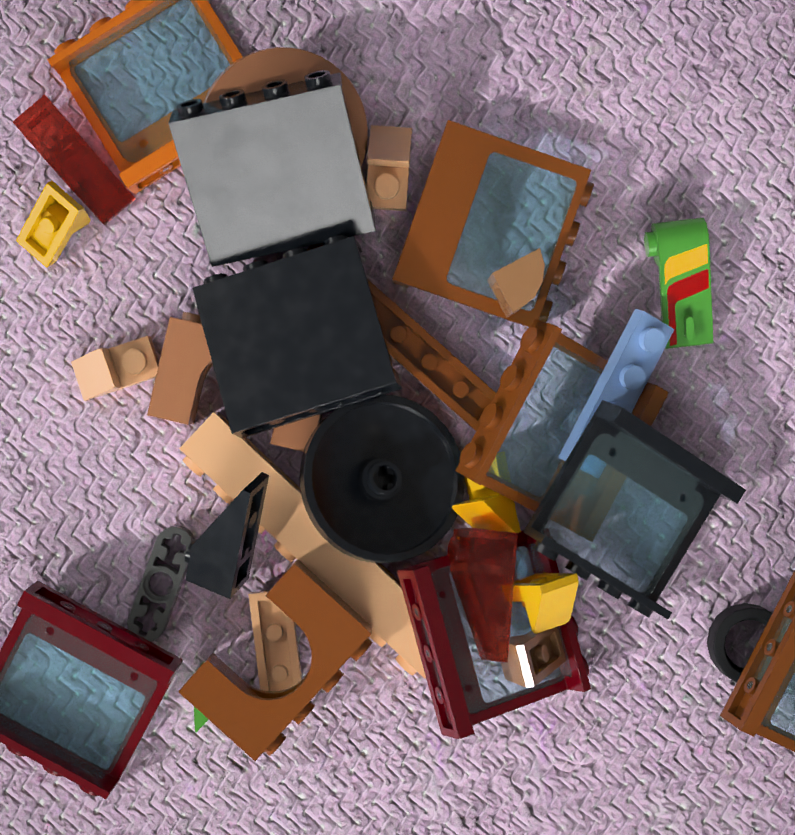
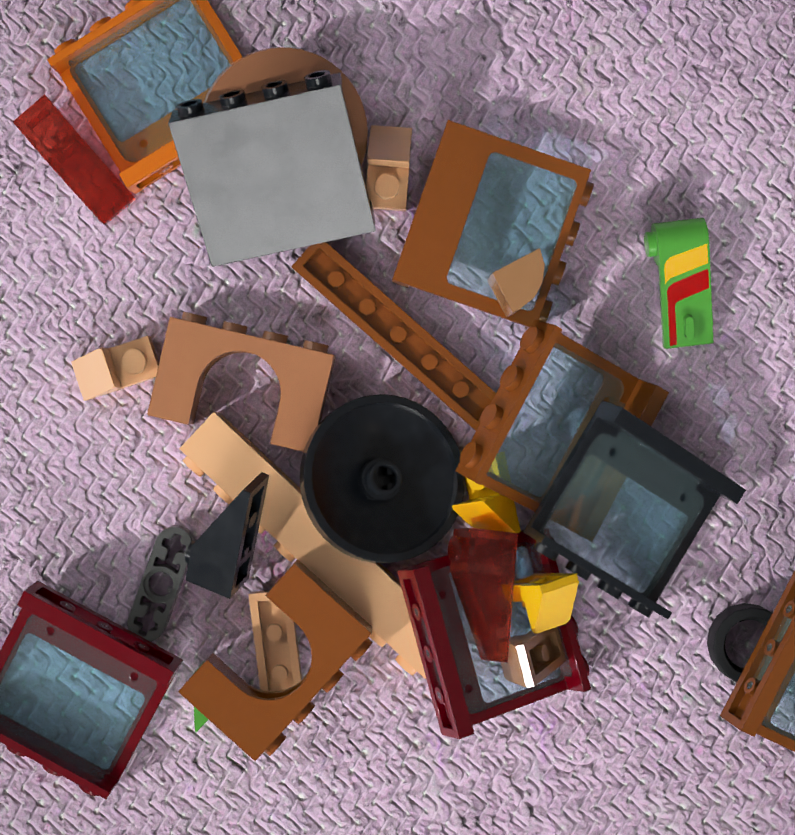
(51, 224): yellow slope -> none
(295, 337): black panel -> none
(625, 370): light blue plate -> none

